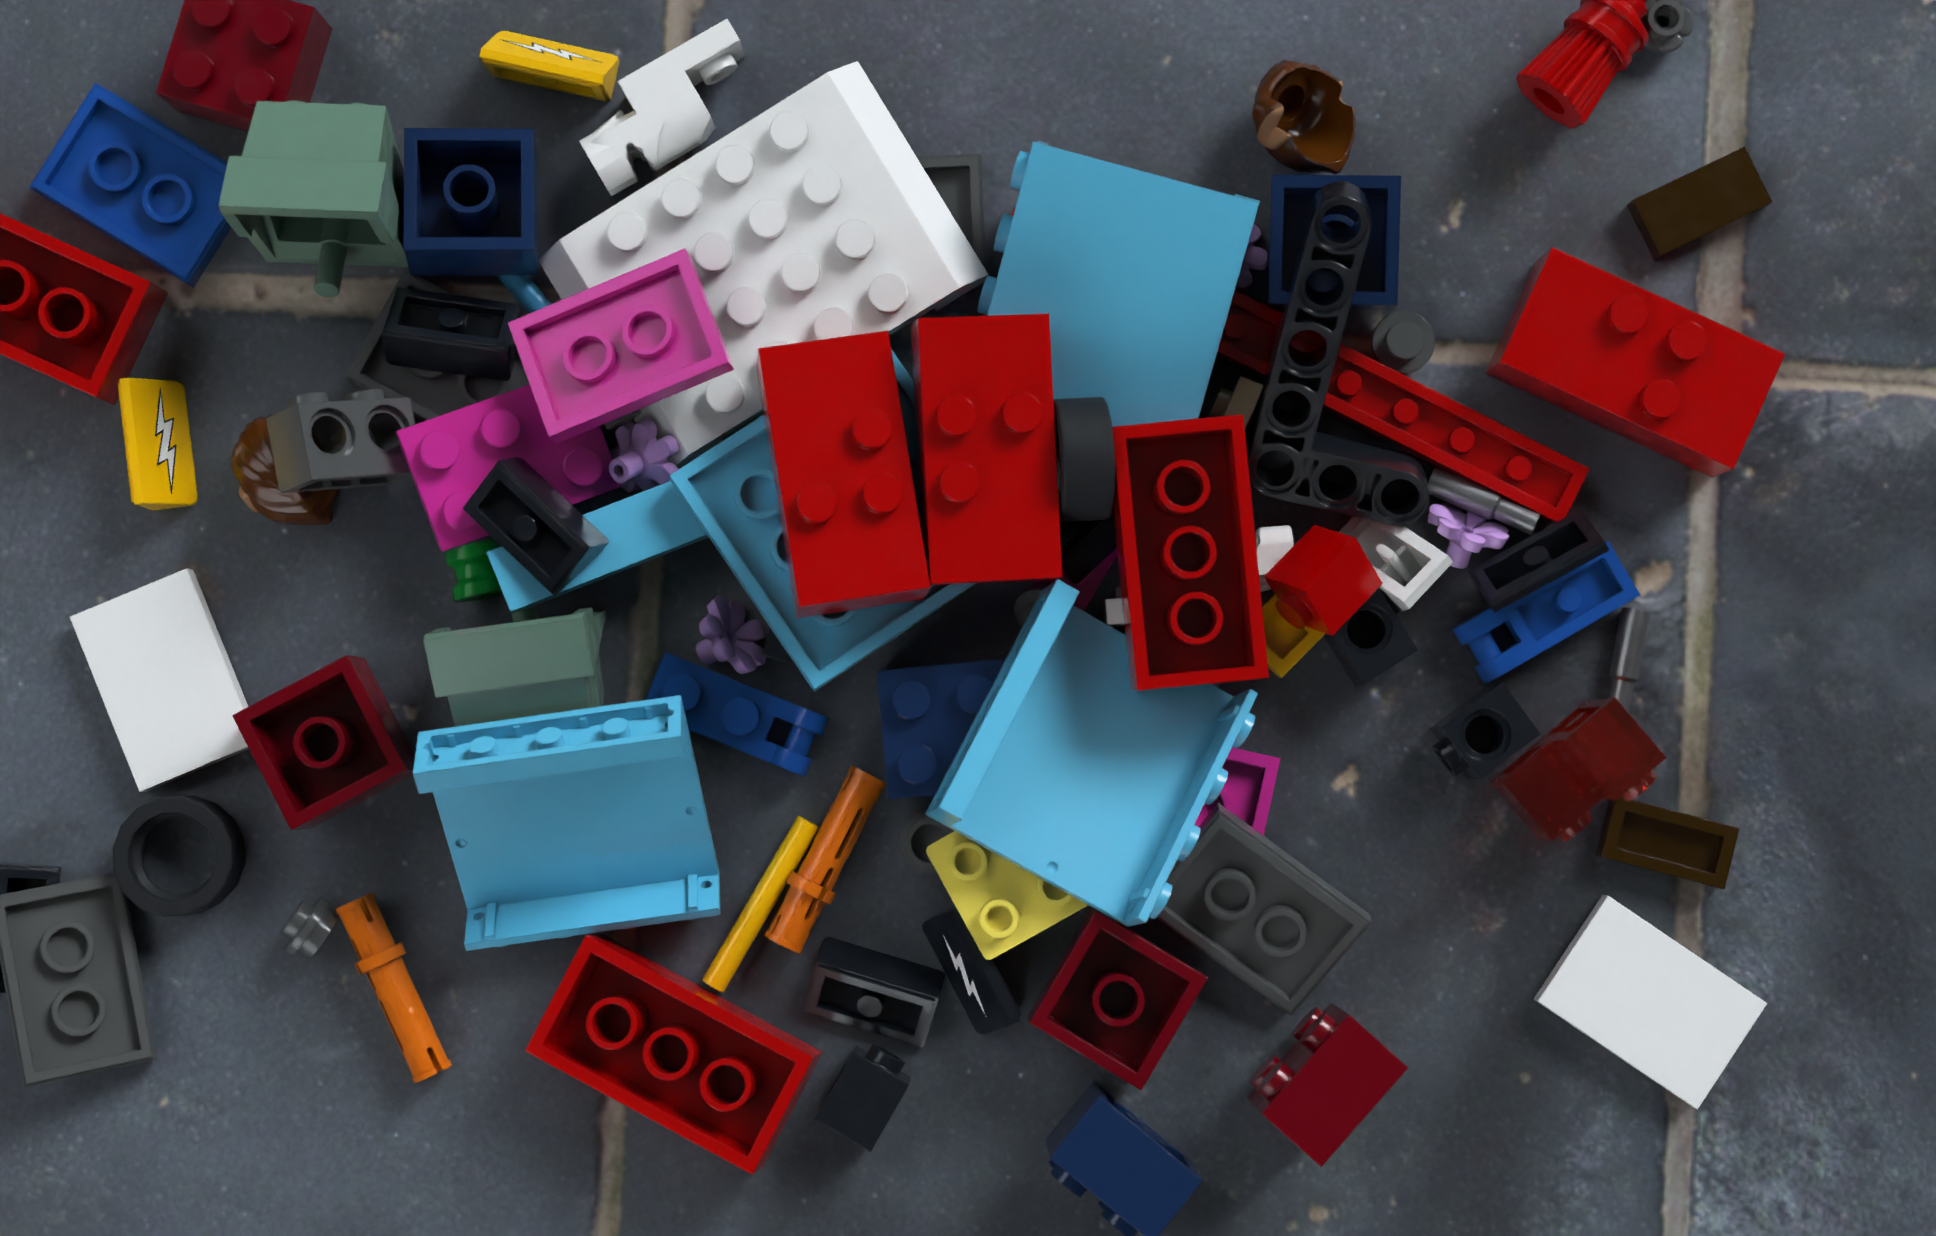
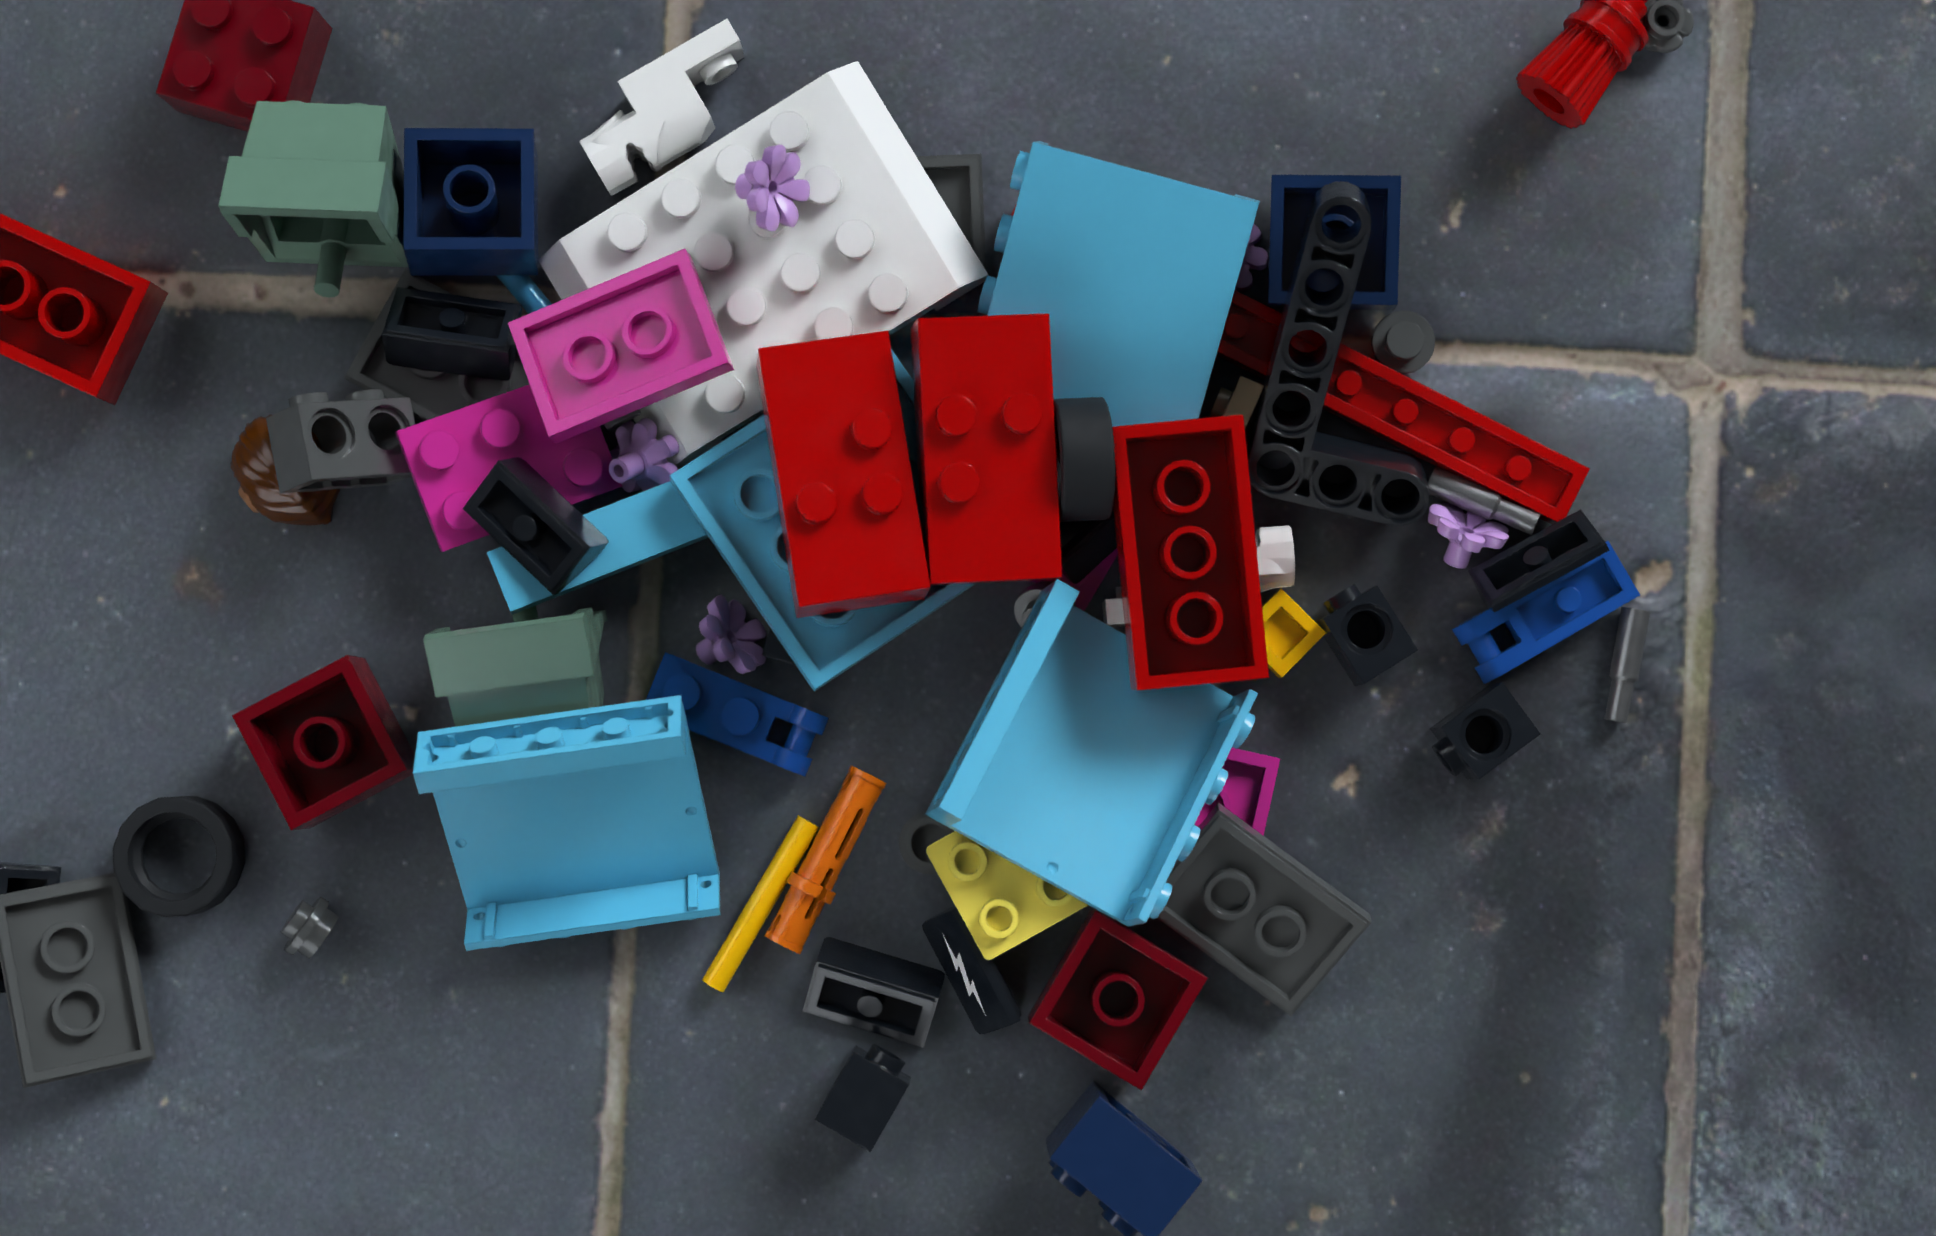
(138, 184): blue tile -> none
(157, 443): yellow slope -> none
(164, 678): white tile -> none
(393, 987): orange pin -> none
(473, 572): green wheel -> none
(551, 65): yellow slope -> none
(674, 1052): red brick -> none
(772, 188): none -> lavender plant
(927, 719): dark blue brick -> none
(1304, 118): reddish brown hair -> none
(1322, 580): red brick -> none
(1324, 1081): dark red brick -> none
(1400, 559): white slope -> none
(1583, 759): clear red brick -> none
(1635, 363): red brick -> none
(1650, 1001): white tile -> none
(1667, 842): dark brown tile -> none
(1699, 203): dark brown tile -> none

